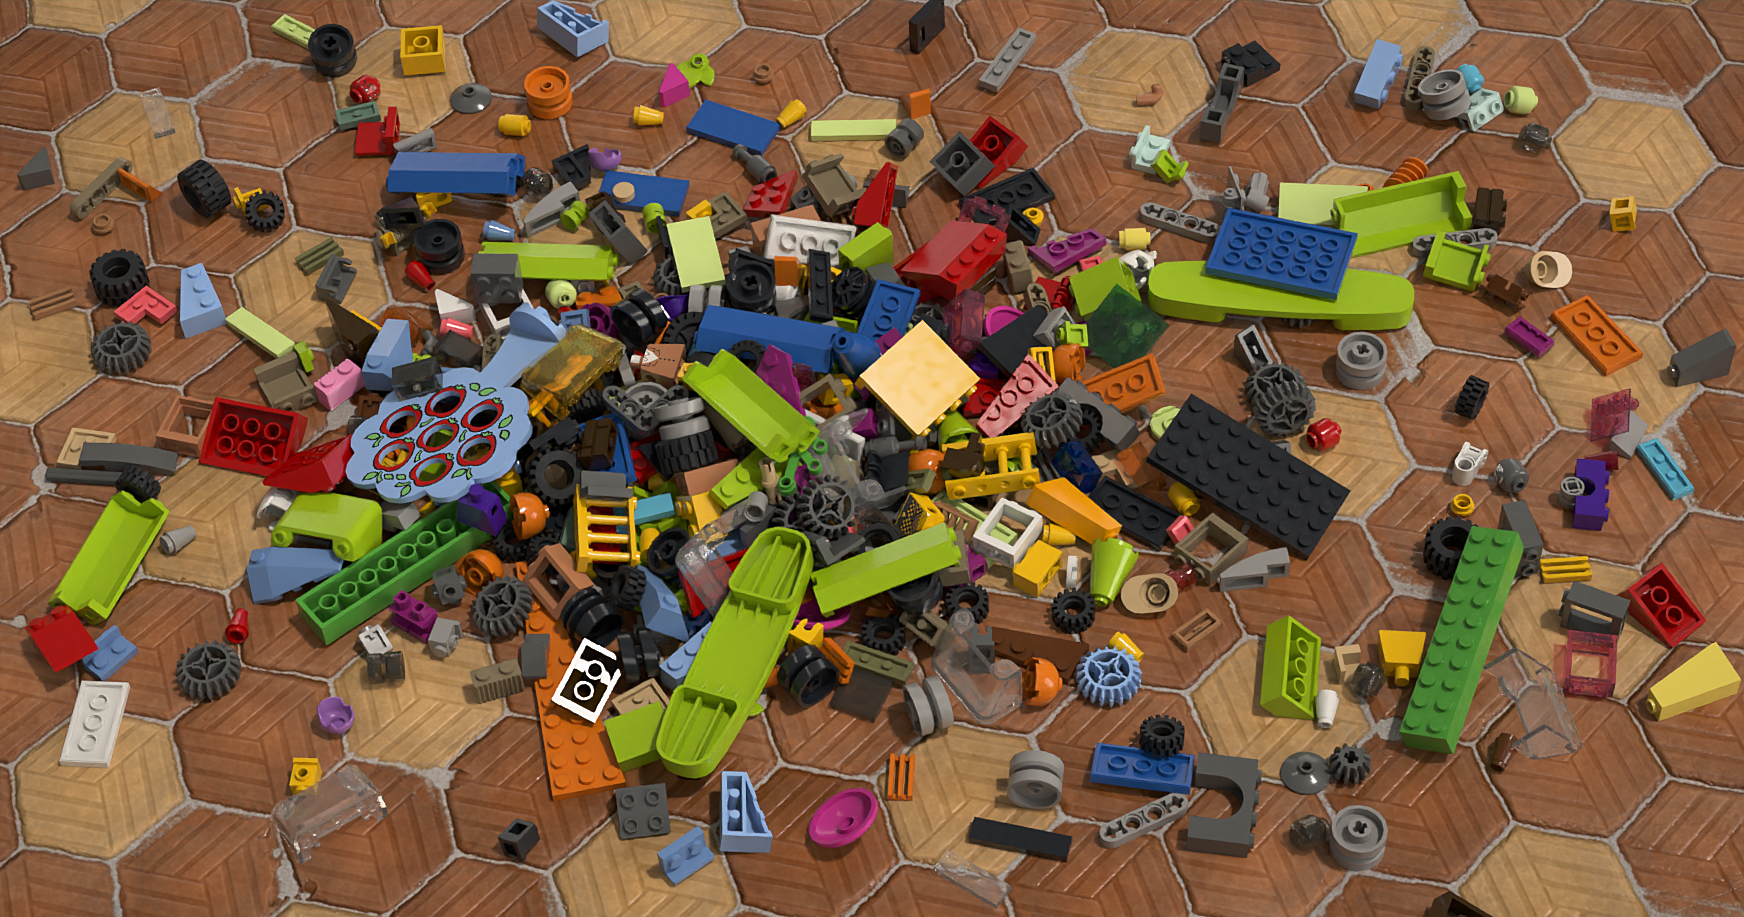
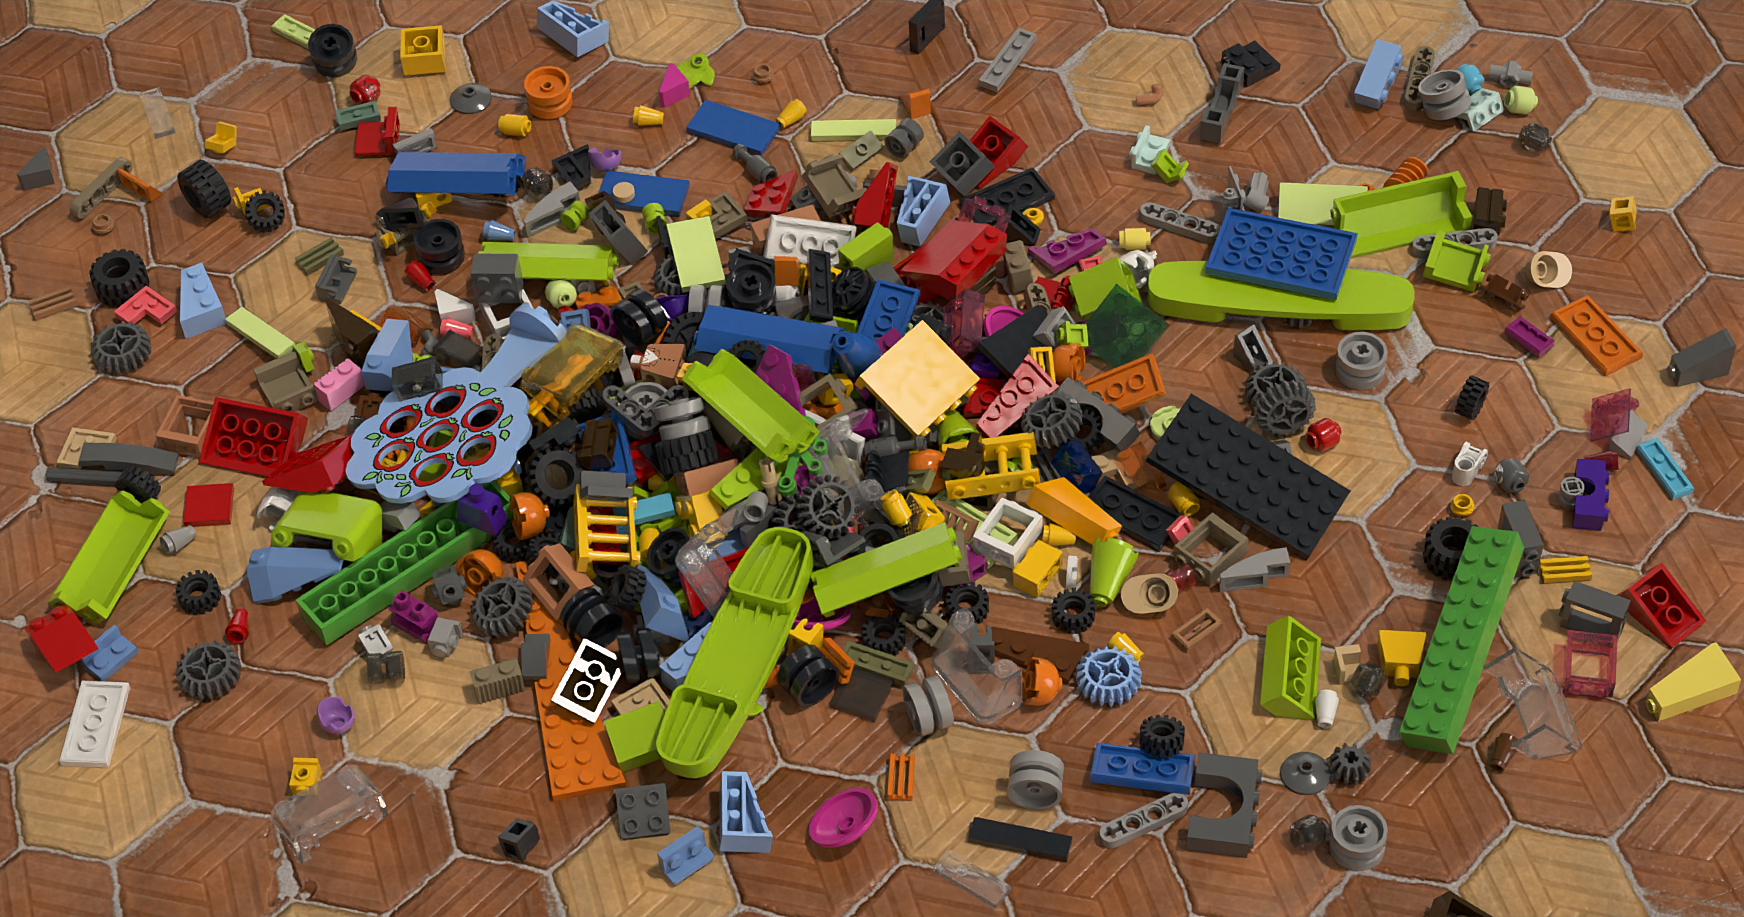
(195, 582): none -> black tyre
(208, 505): none -> red tile
(223, 139): none -> yellow bracket
(861, 150): none -> olive plate
(896, 508): none -> yellow brick
(921, 209): none -> light blue wedge
(1510, 74): none -> light grey axle

